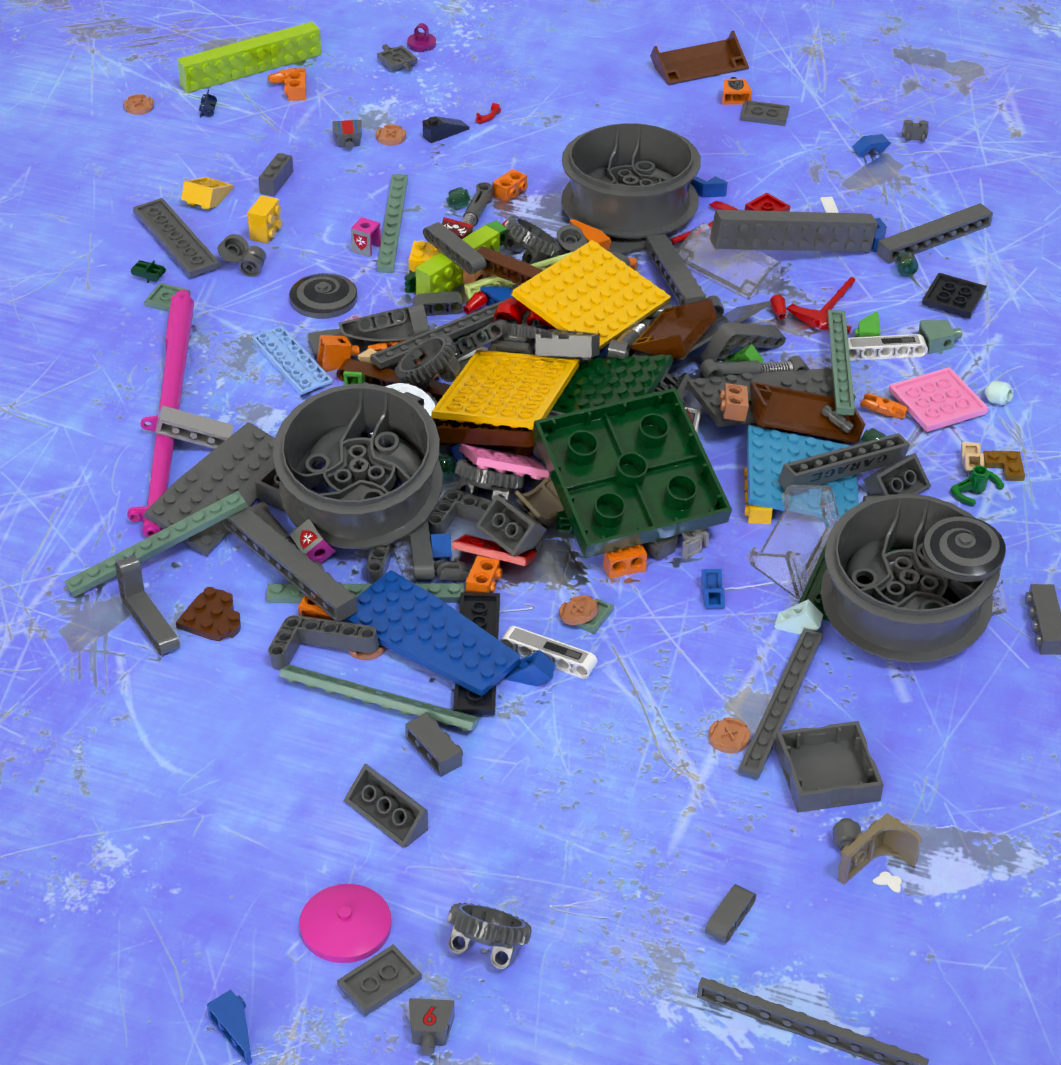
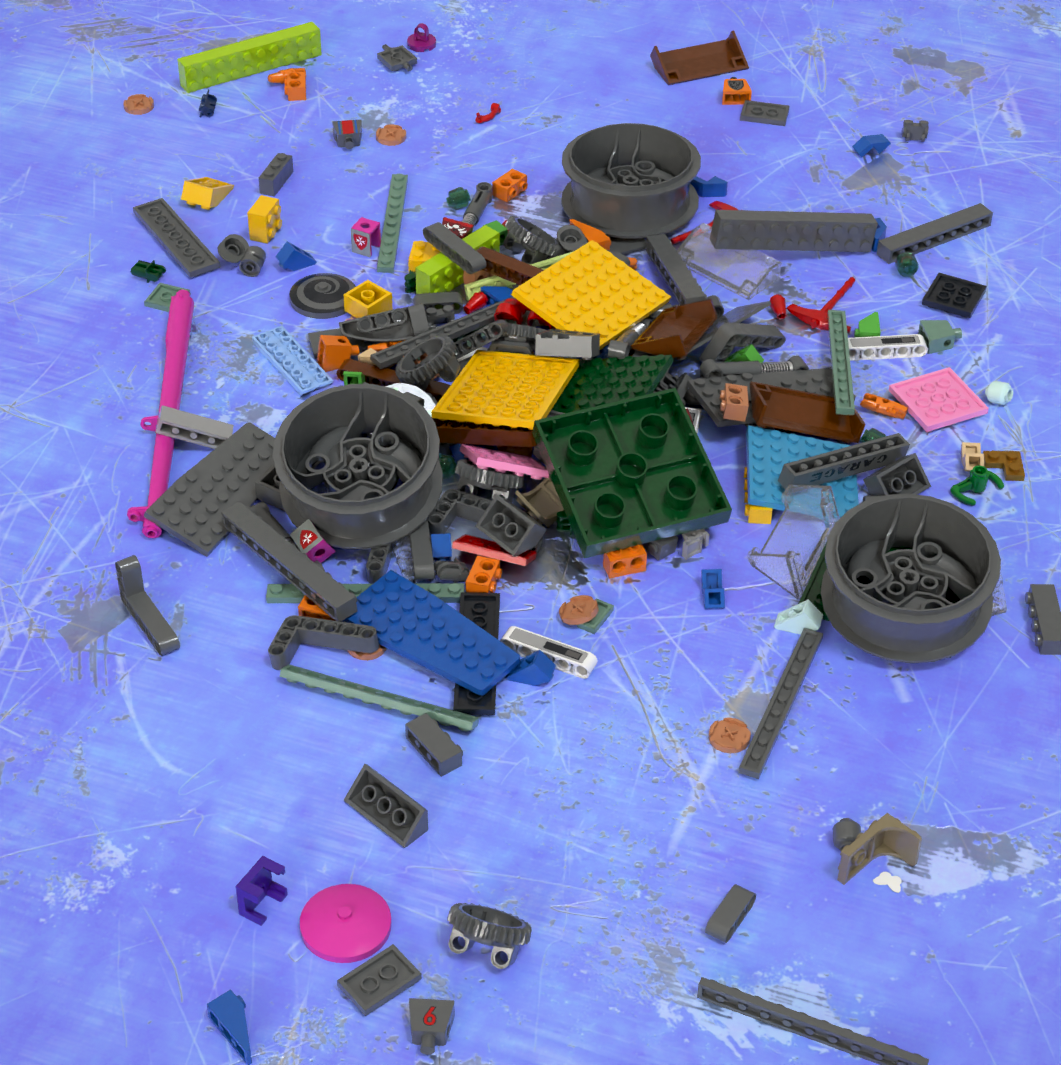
(158, 542): sand green plate -> none
(211, 615): reddish brown plate -> none
(256, 886): none -> dark purple panel
(294, 257): none -> blue slope
(367, 300): none -> yellow brick
(439, 128): black slope -> none
(439, 316): none -> dark grey piece
(690, 399): none -> dark grey arm
(767, 203): red plate -> none
(828, 766): dark grey tile -> none
(829, 204): white sticker -> none
(837, 419): dark grey axle -> none
(963, 548): dish -> none

